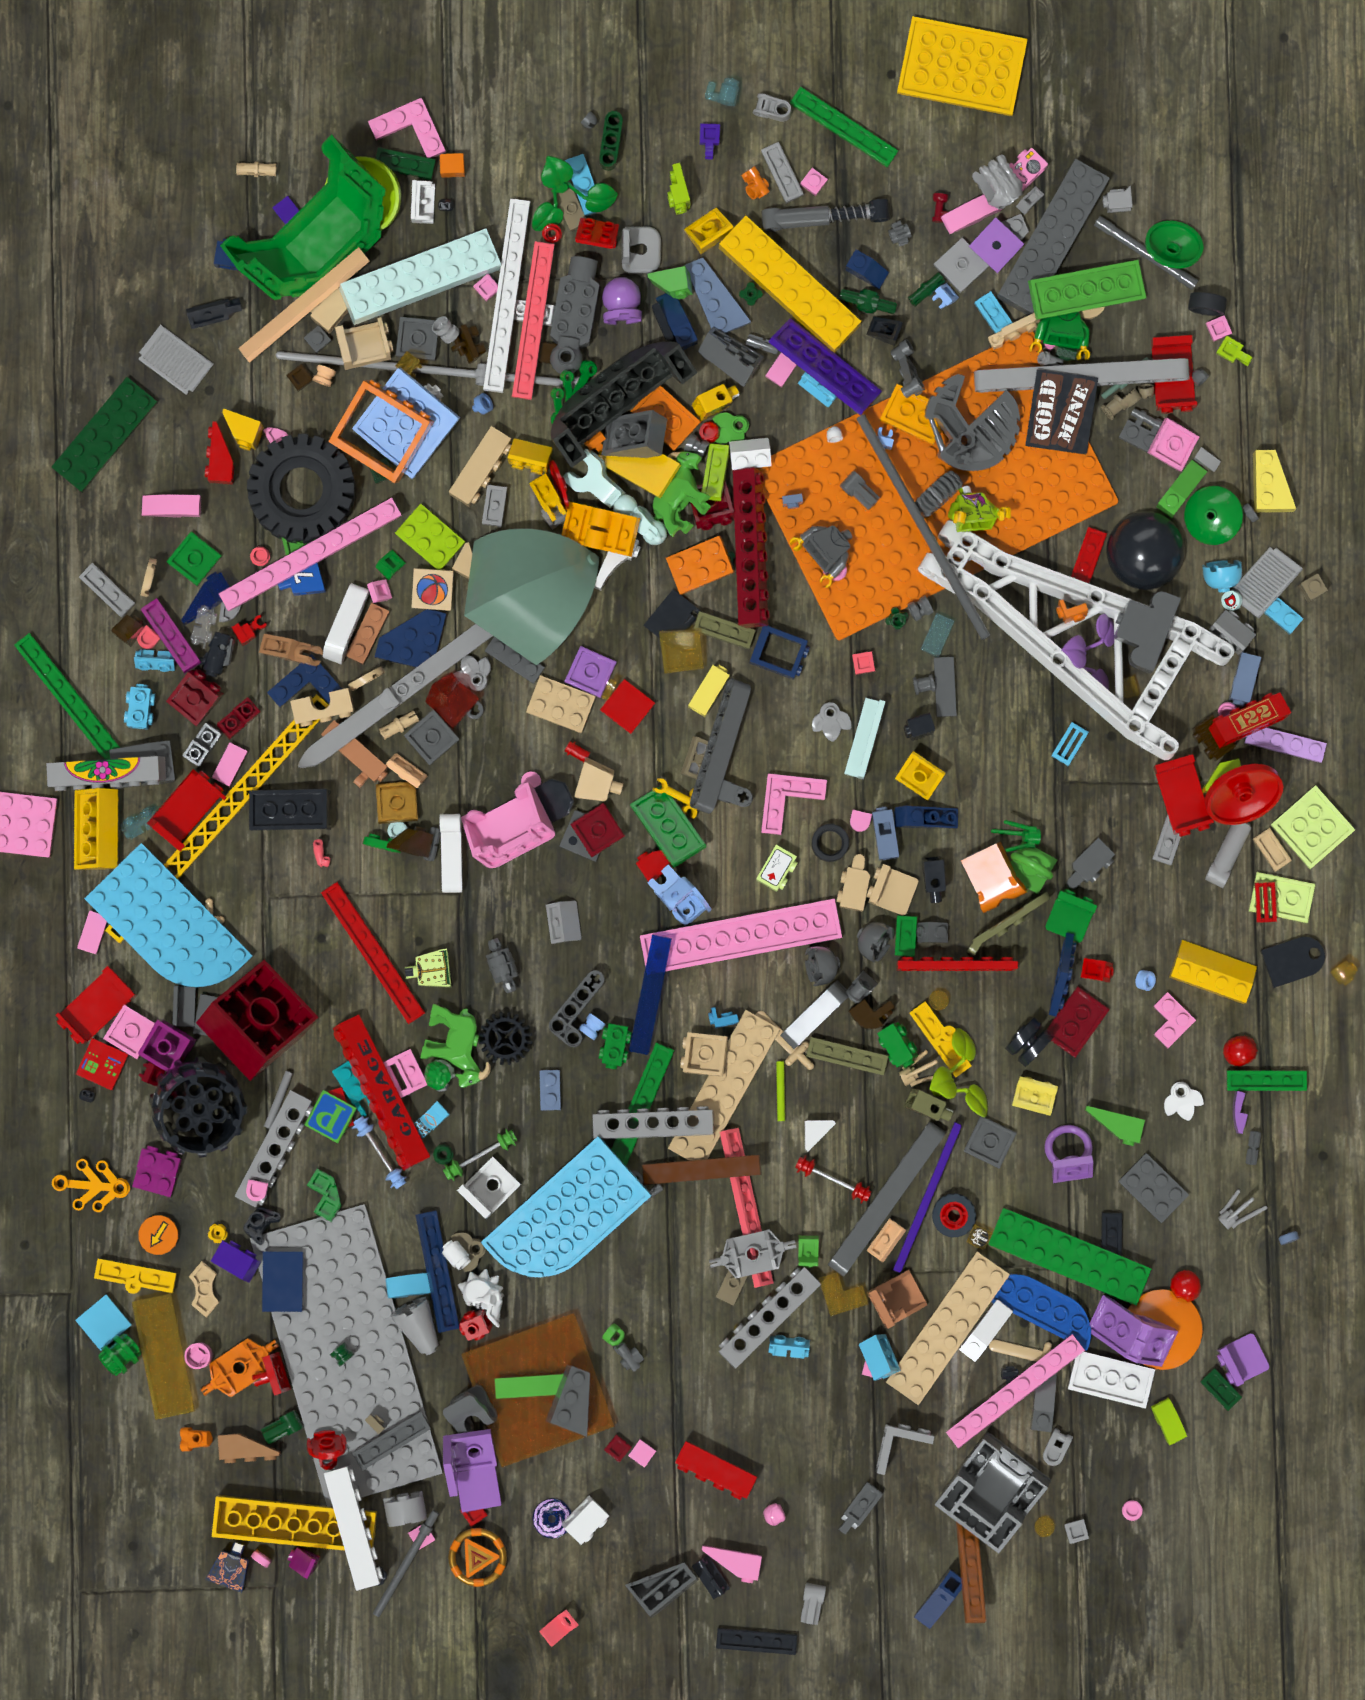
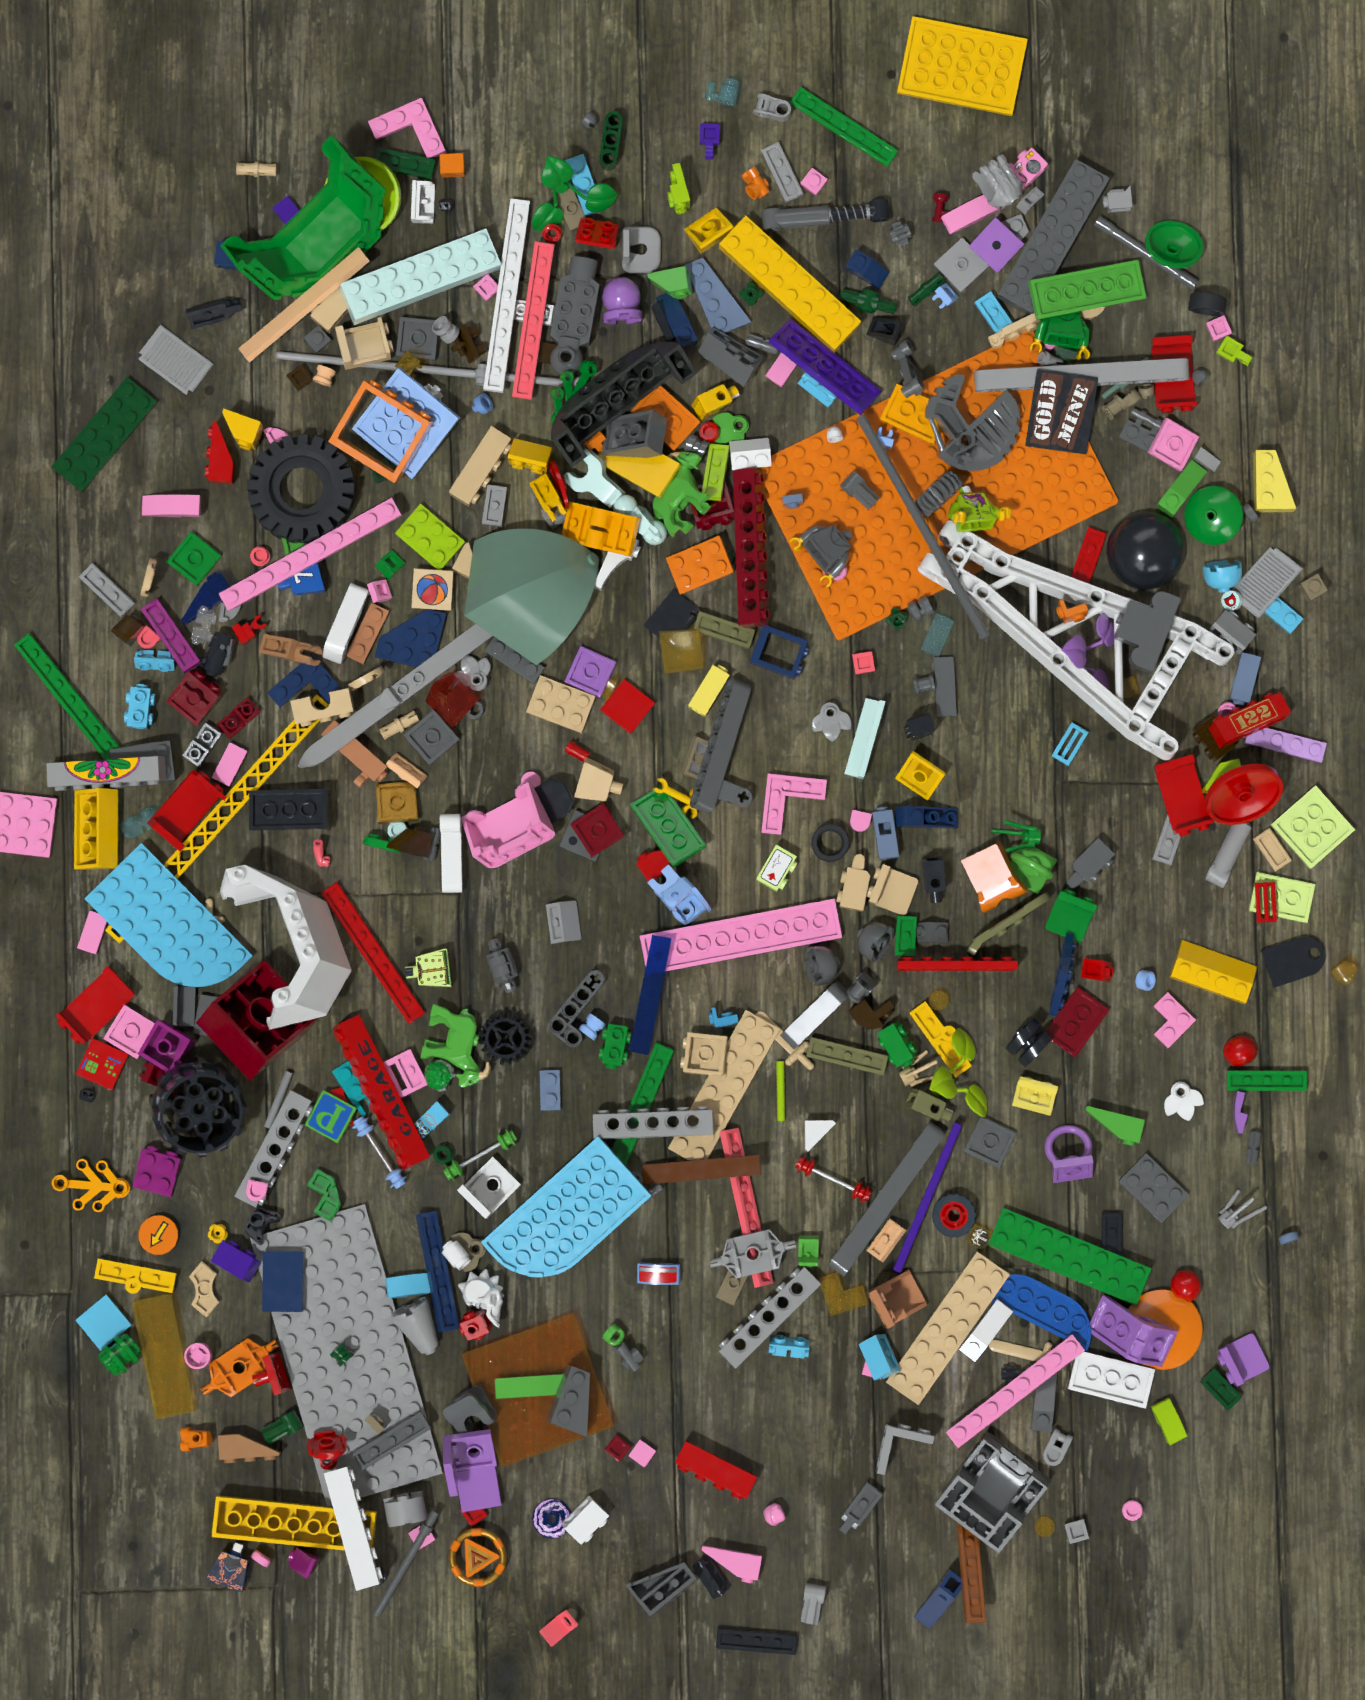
(314, 938): none -> white windscreen
(658, 1273): none -> slope

